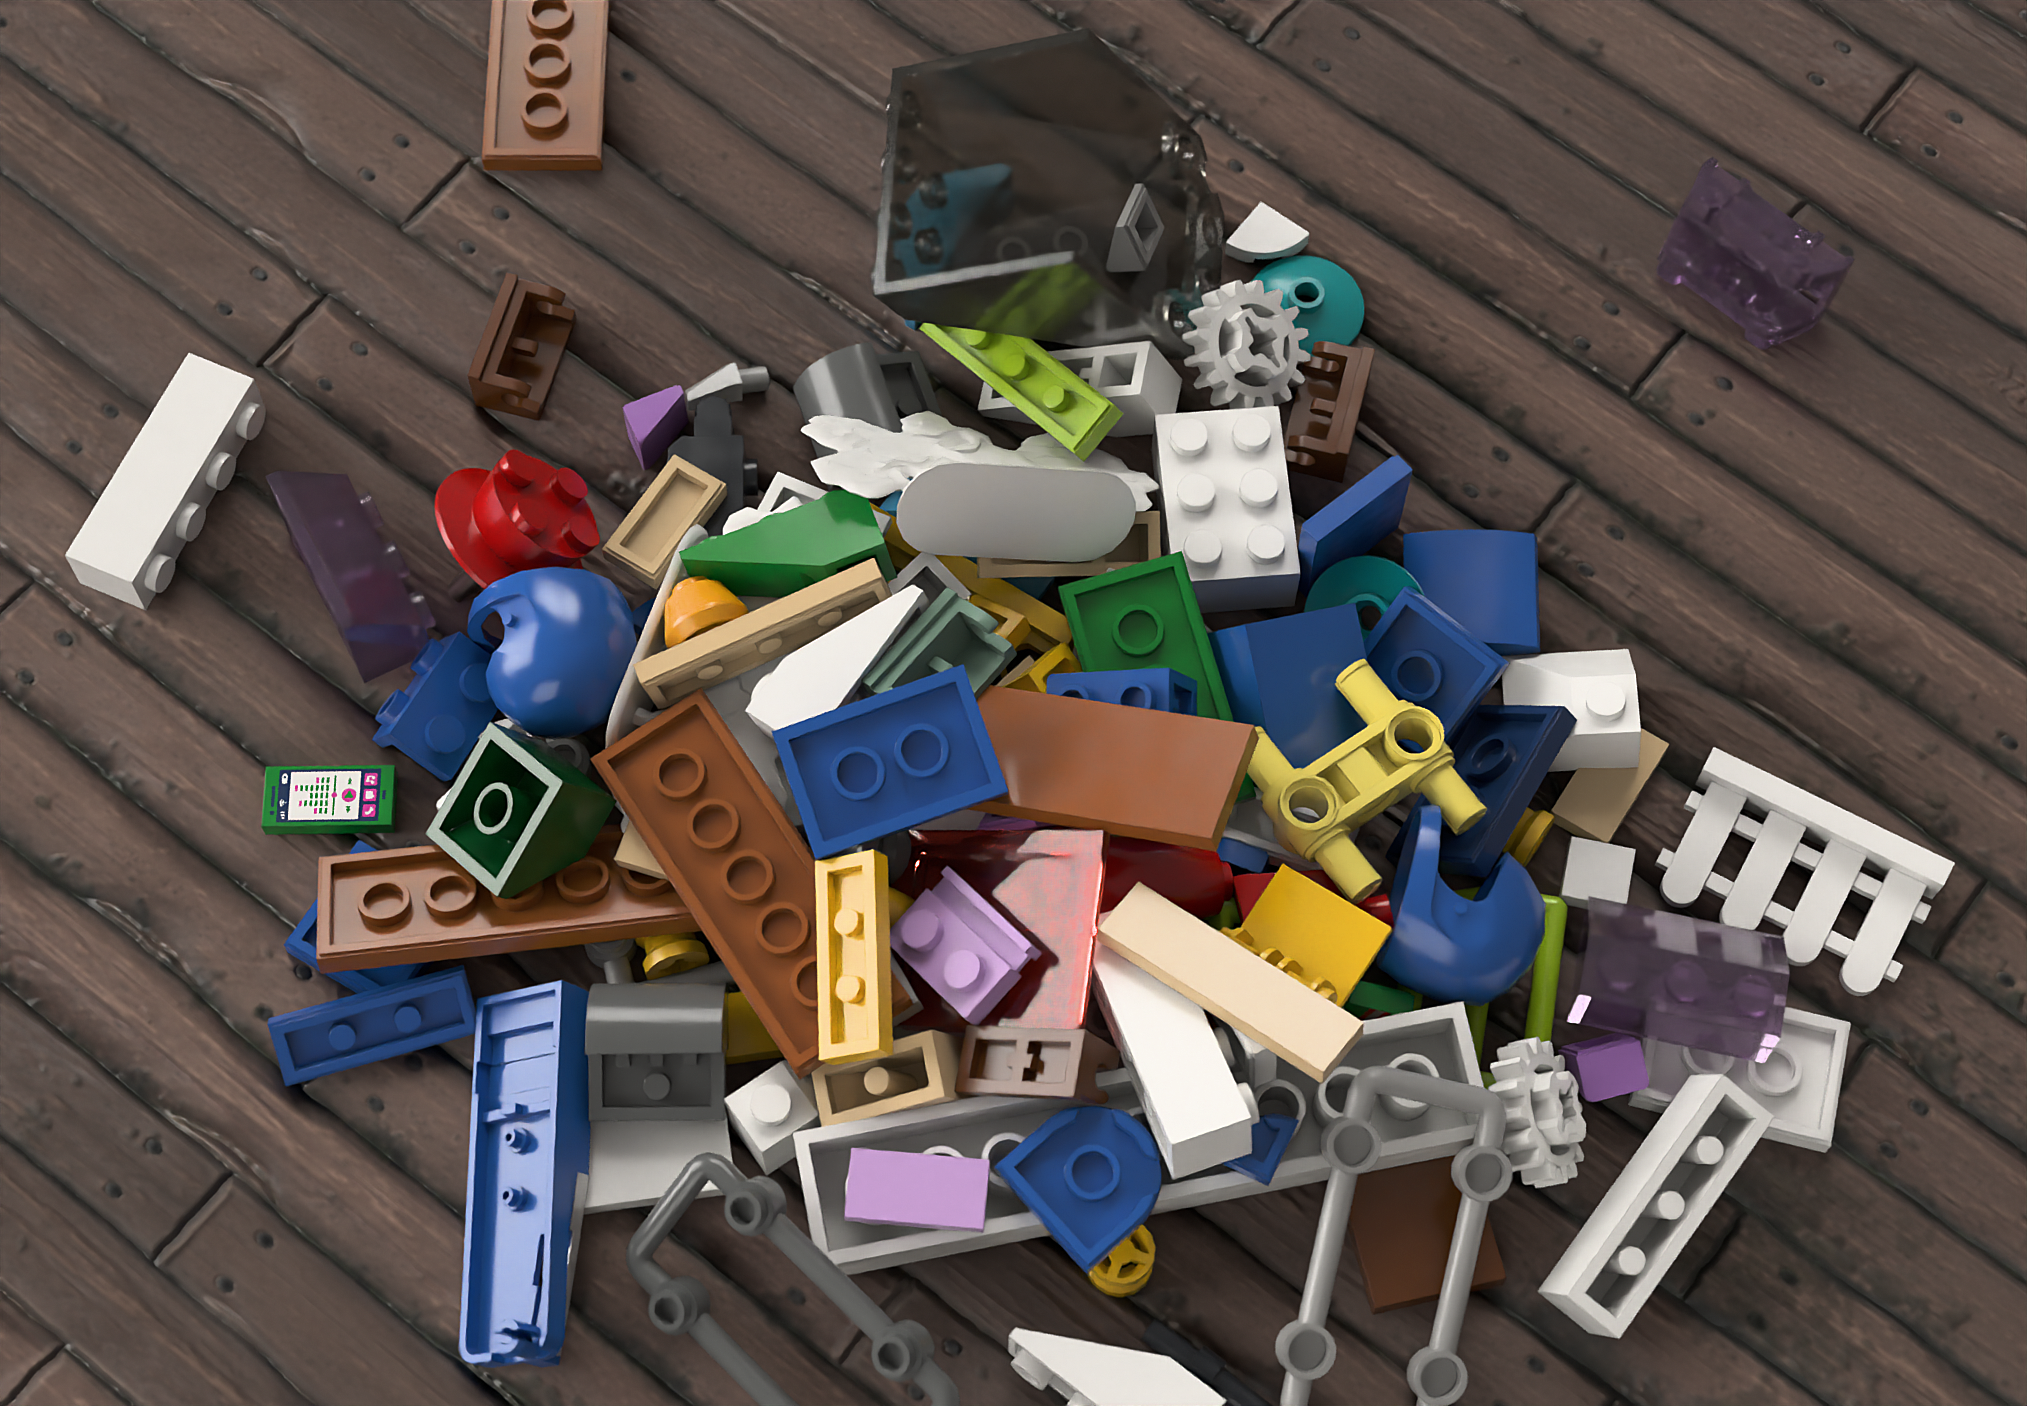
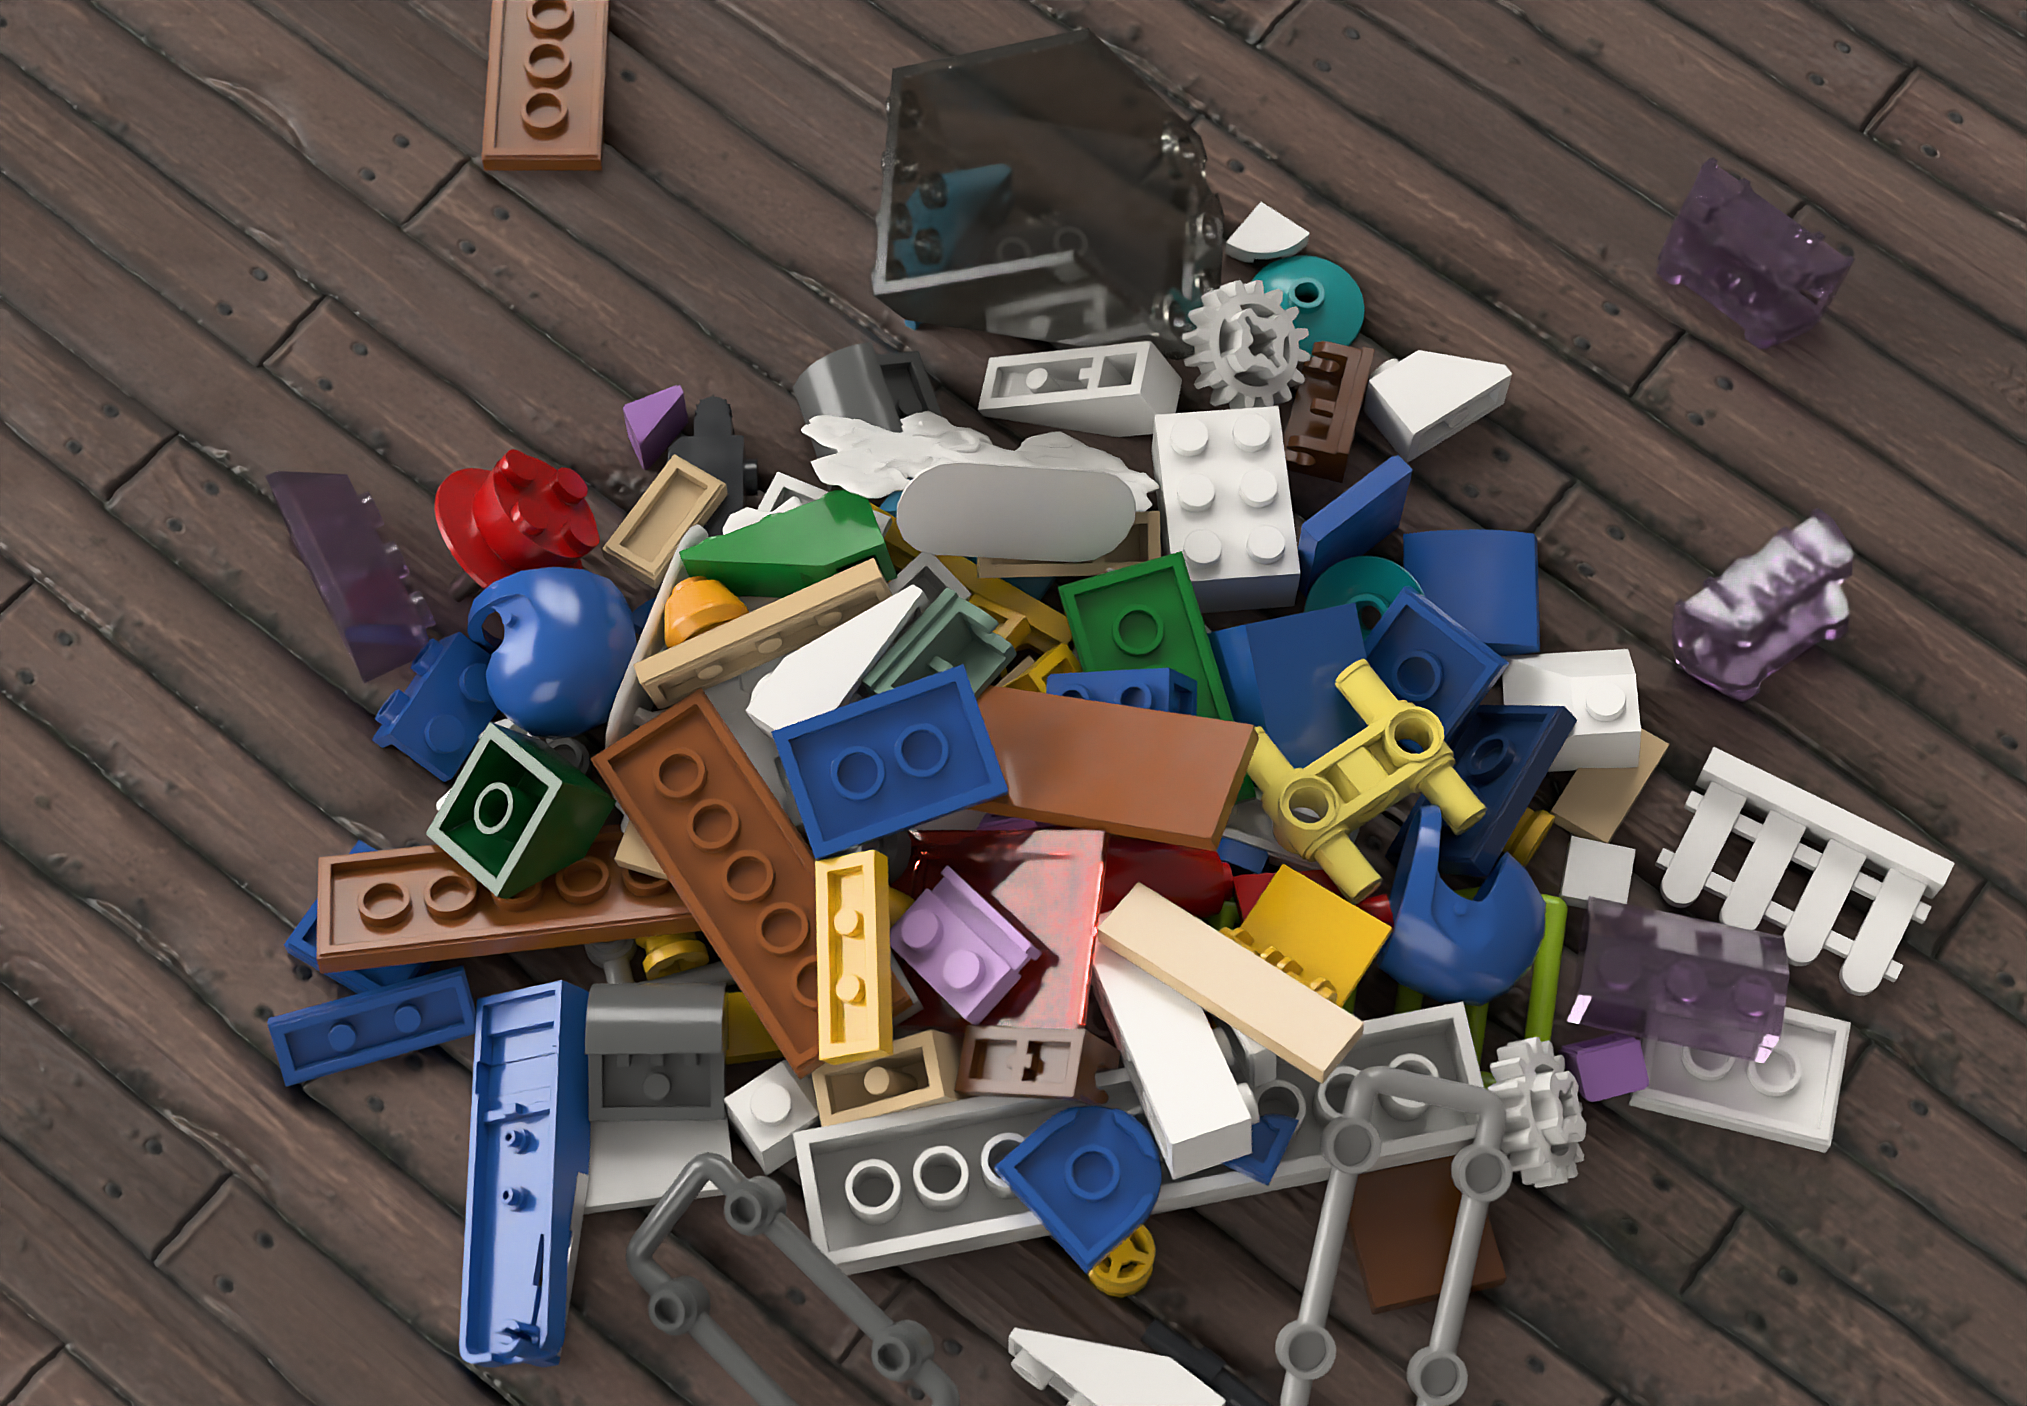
(167, 482): white brick -> none
(329, 799): tile -> none
(521, 348): reddish brown hinge -> none
(728, 384): light grey bar -> none
(917, 1190): lavender tile -> none
(1033, 384): lime tile -> none
(1135, 233): light grey slope -> none
(1376, 1001): green tile -> none
(1431, 398): none -> white slope
(1656, 1204): white brick -> none
(1766, 608): none -> clear purple piece

